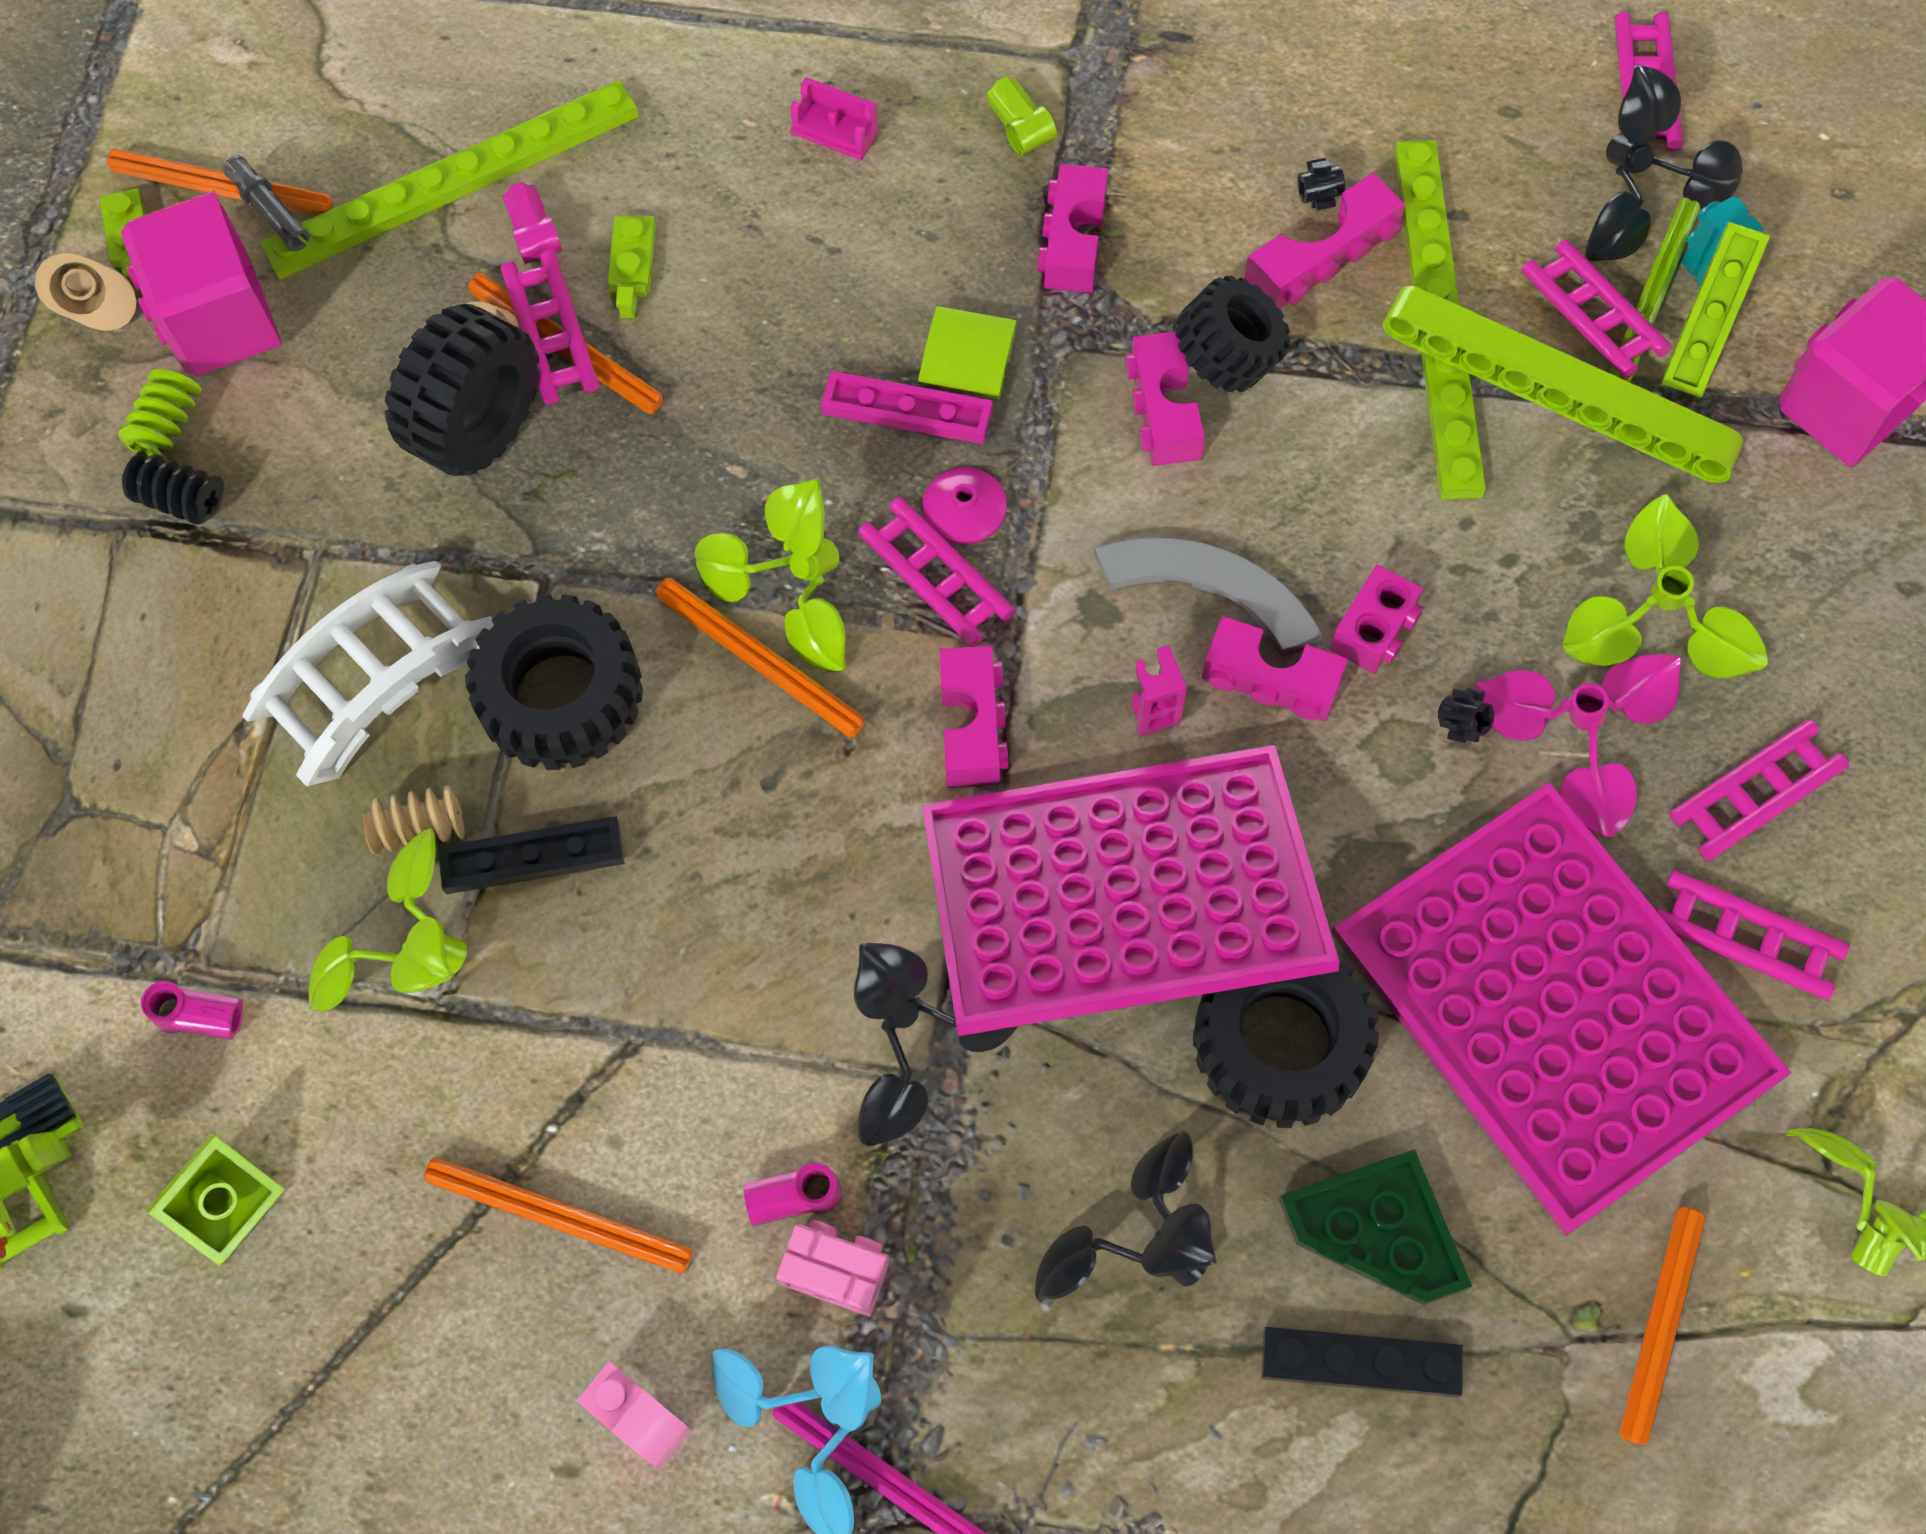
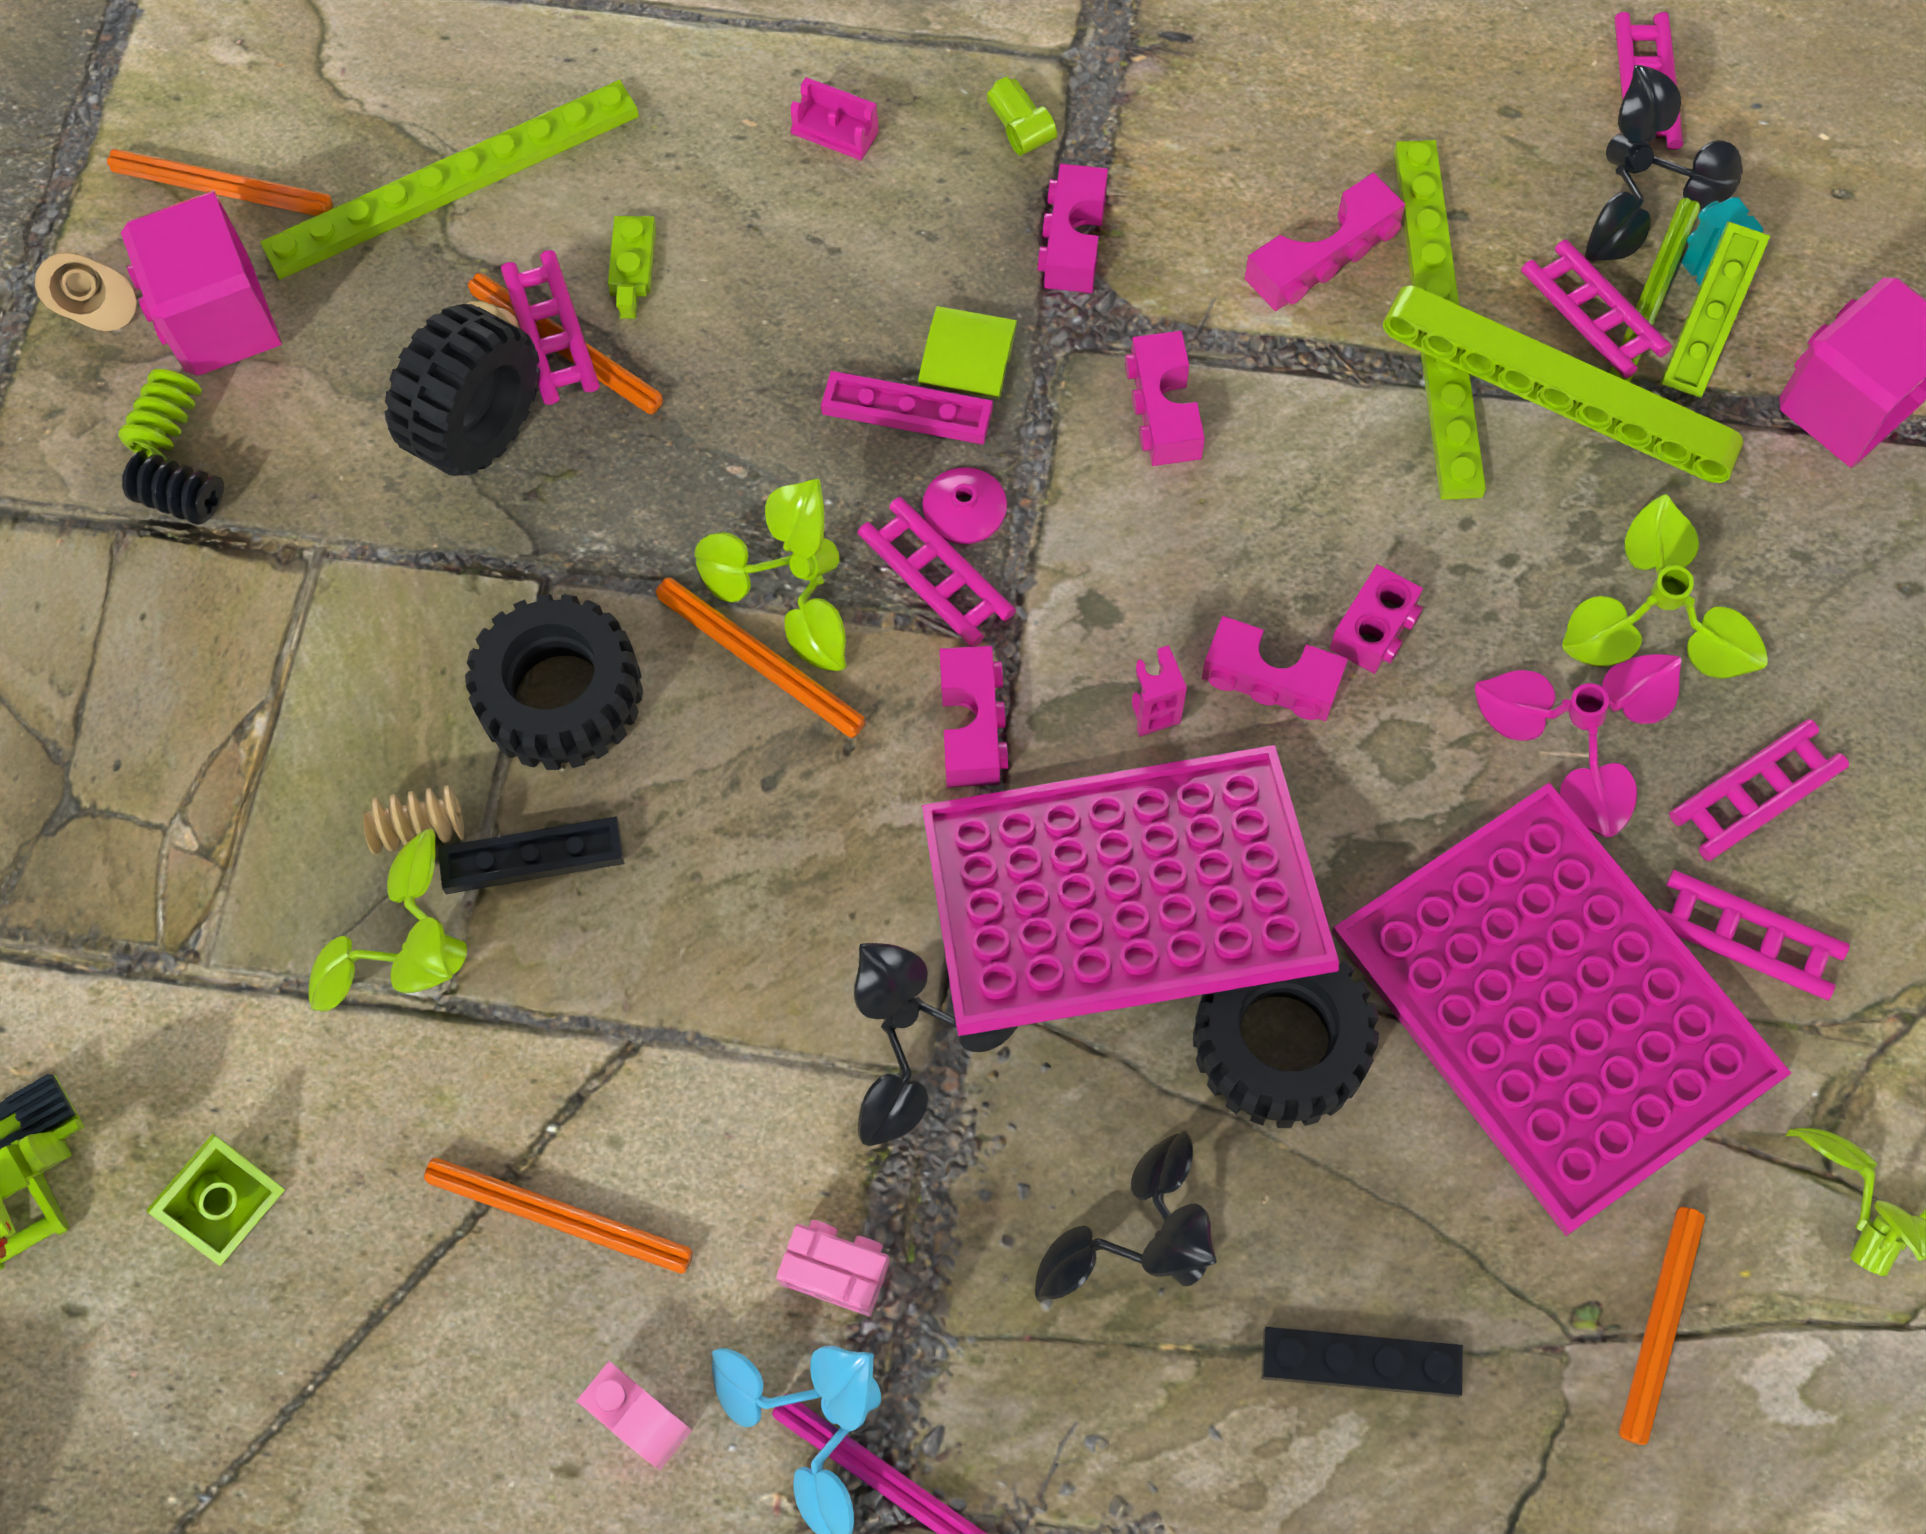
(116, 212): lime hinge -> none
(194, 1012): dark pink piece -> none
(258, 193): dark grey pin -> none
(389, 685): white fence -> none
(532, 228): dark pink piece -> none
(787, 1197): dark pink piece -> none
(1216, 572): light grey tile -> none
(1232, 334): black tyre -> none
(1321, 184): black gear -> none
(1381, 1227): dark green plate -> none
(1466, 715): black gear -> none

